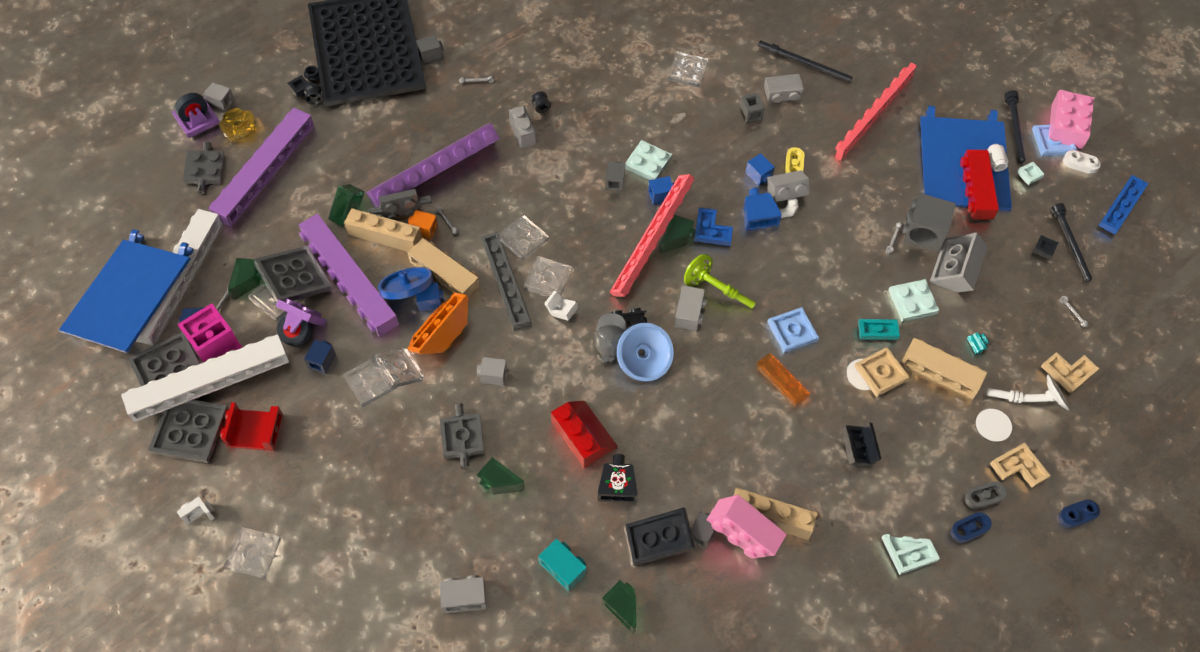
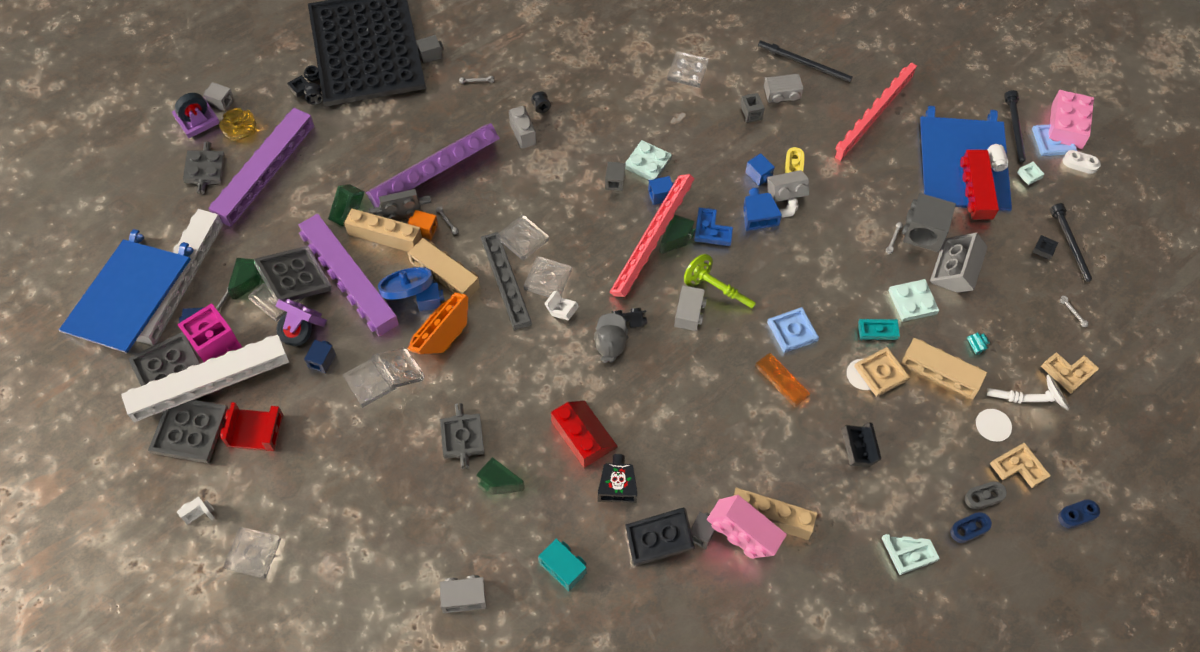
(492, 371): light grey brick -> none
(622, 604): clear green slope -> none
(656, 348): light blue dish -> none
(1123, 204): blue plate -> none

